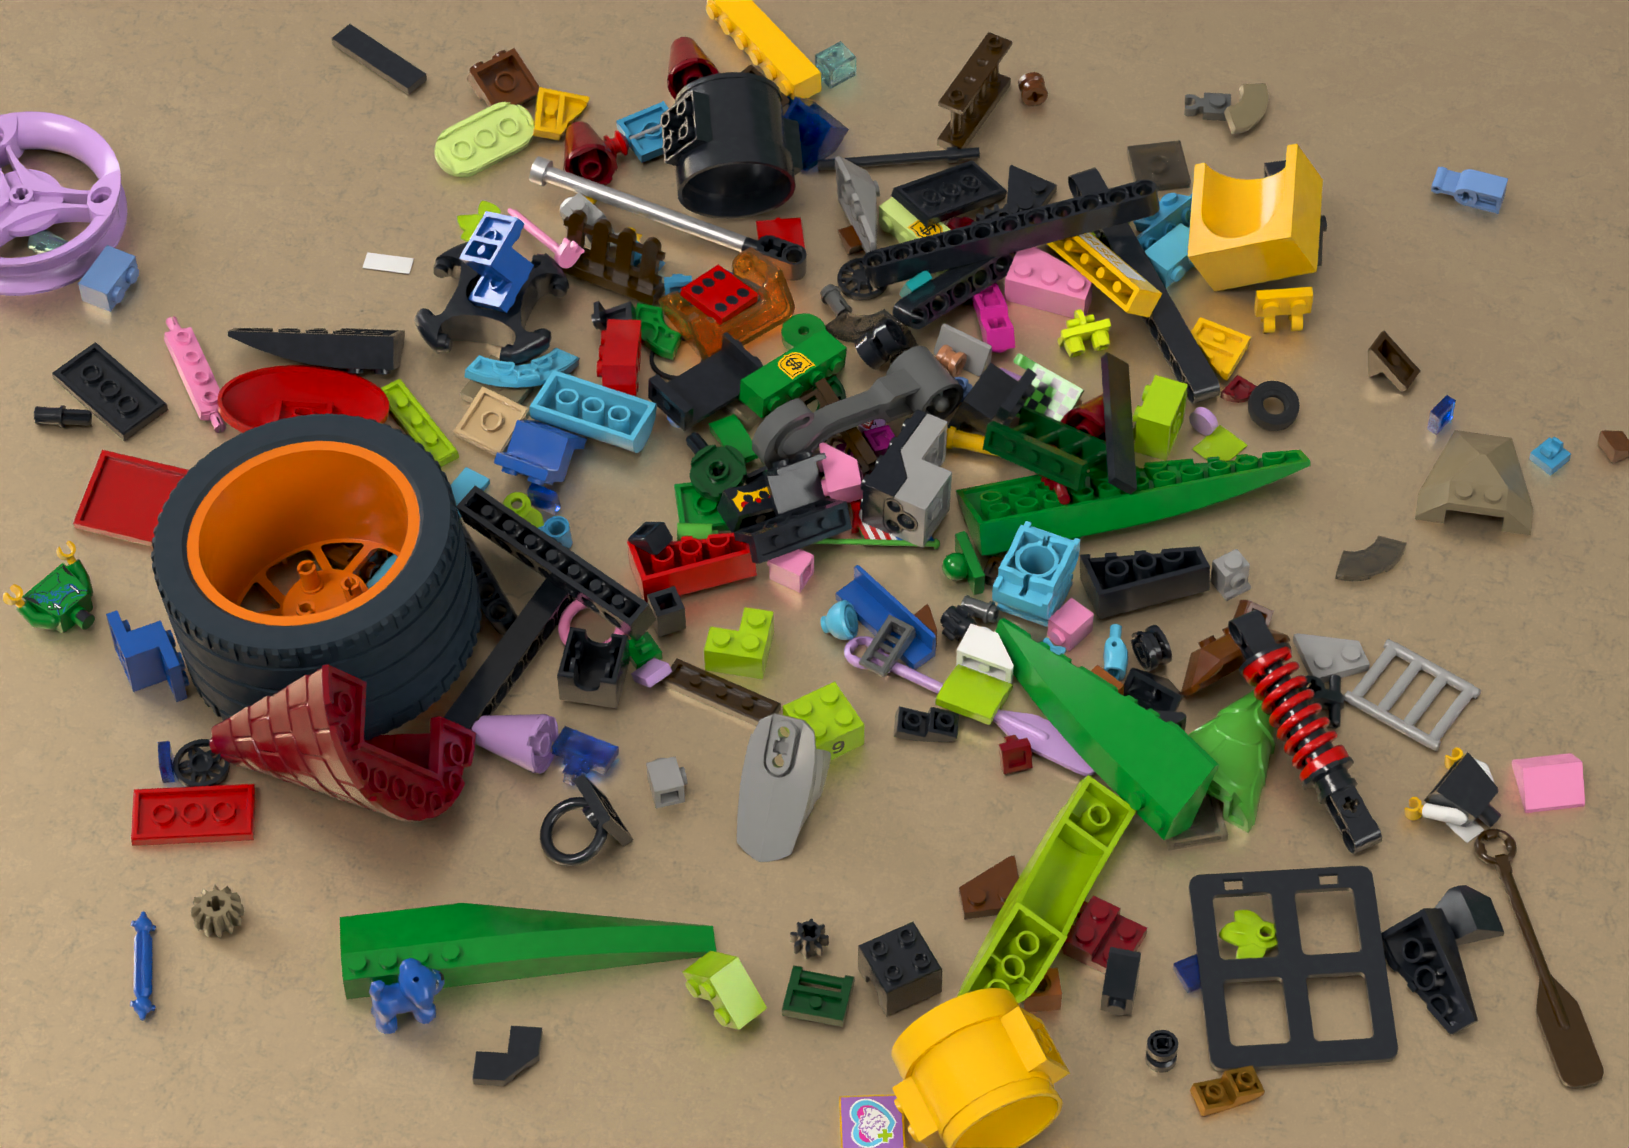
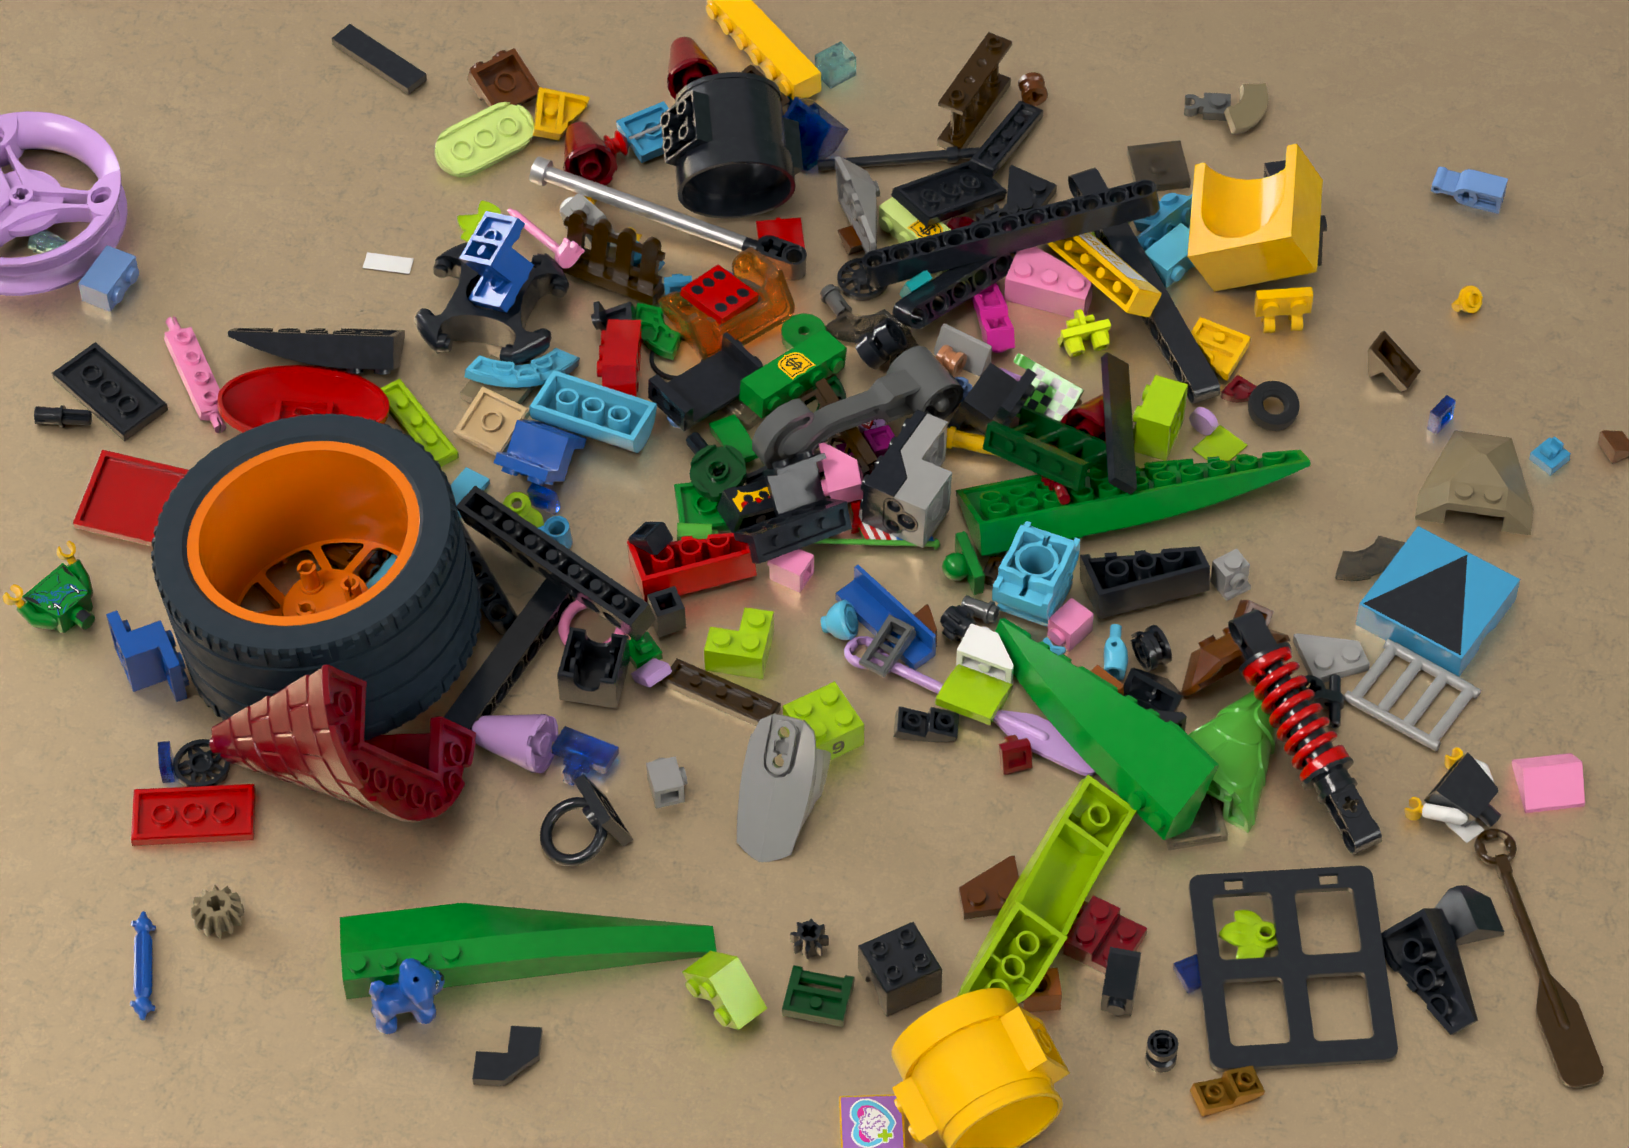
(1005, 138): none -> black tile
(1437, 601): none -> dark azure tile
(1468, 300): none -> yellow plate

